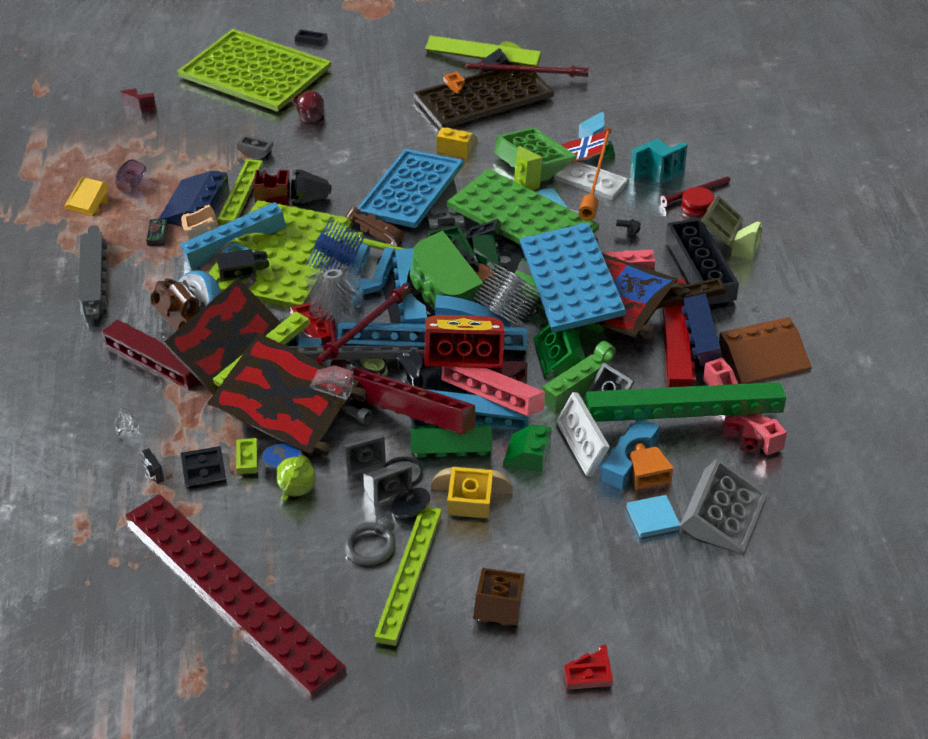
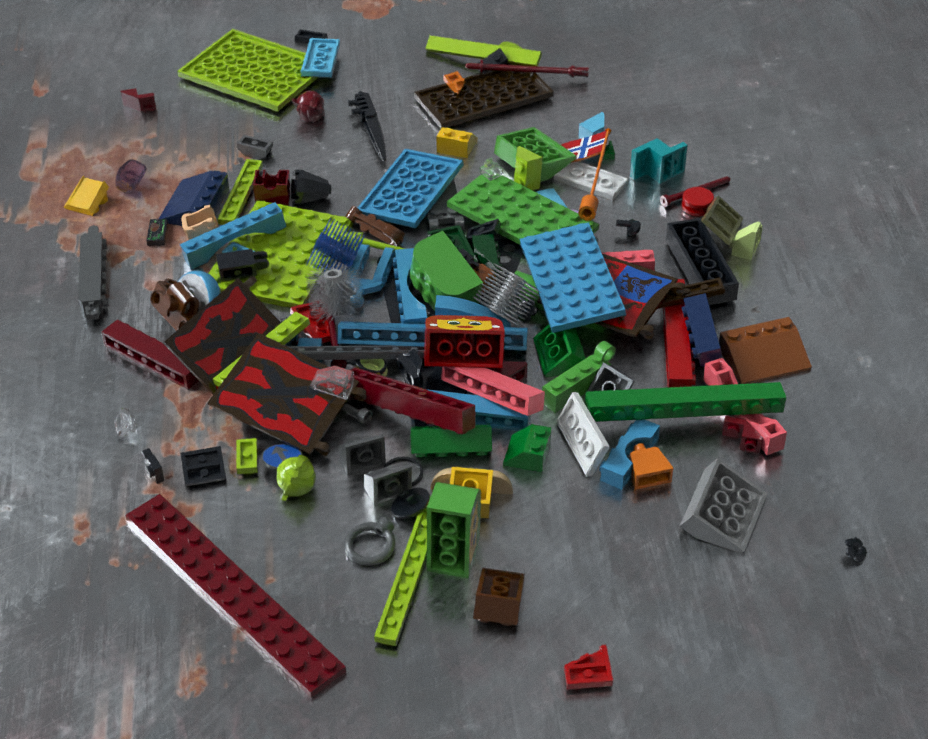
(320, 57): none -> medium azure tile
(368, 114): none -> black piece
(396, 296): dark red bar -> none
(453, 529): none -> bright green brick
(491, 169): none -> clear tile
(653, 516): medium azure tile -> none
(855, 549): none -> black plant

